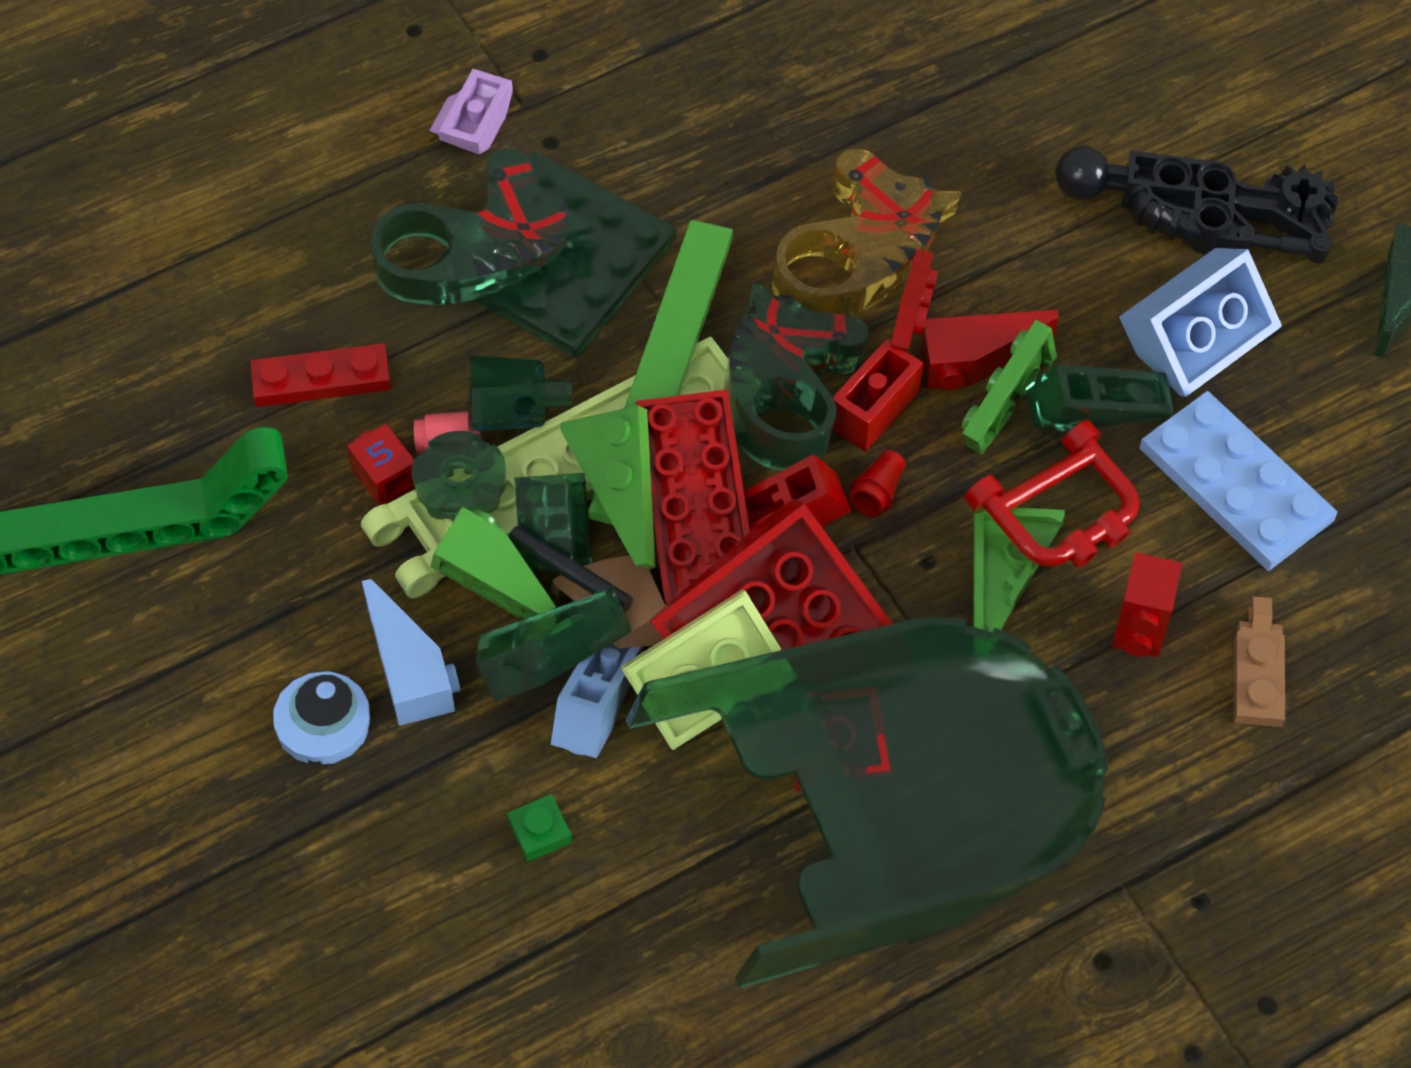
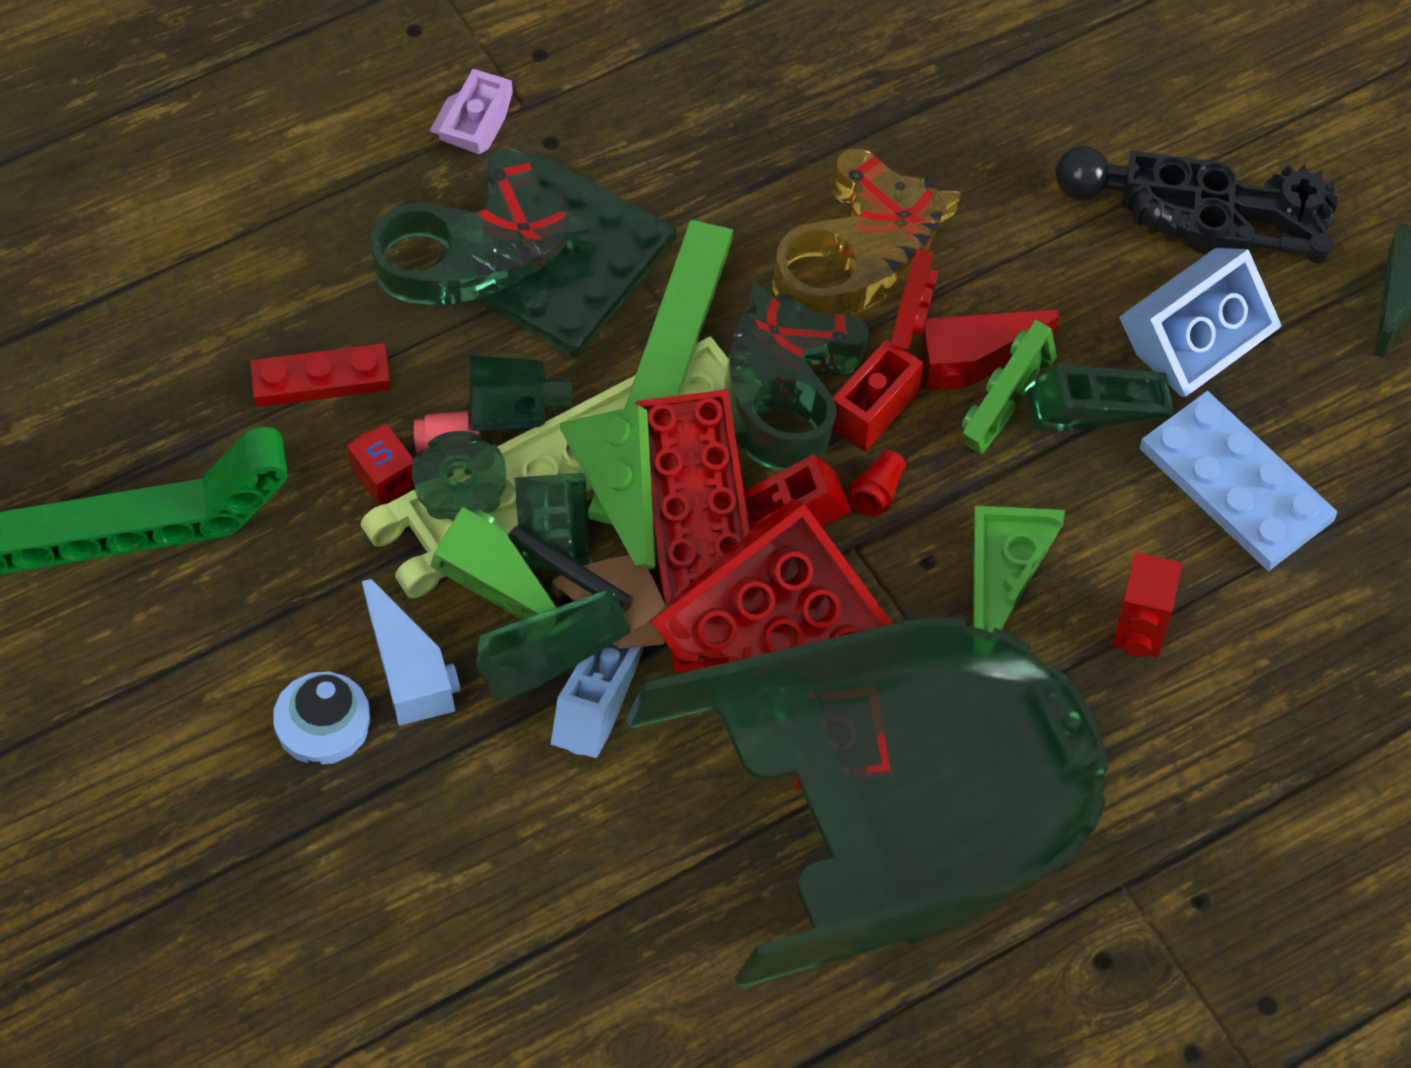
(539, 827): green plate -> none
(716, 637): yellowish green tile -> none
(1079, 545): red bar -> none
(1259, 668): medium nougat hinge -> none

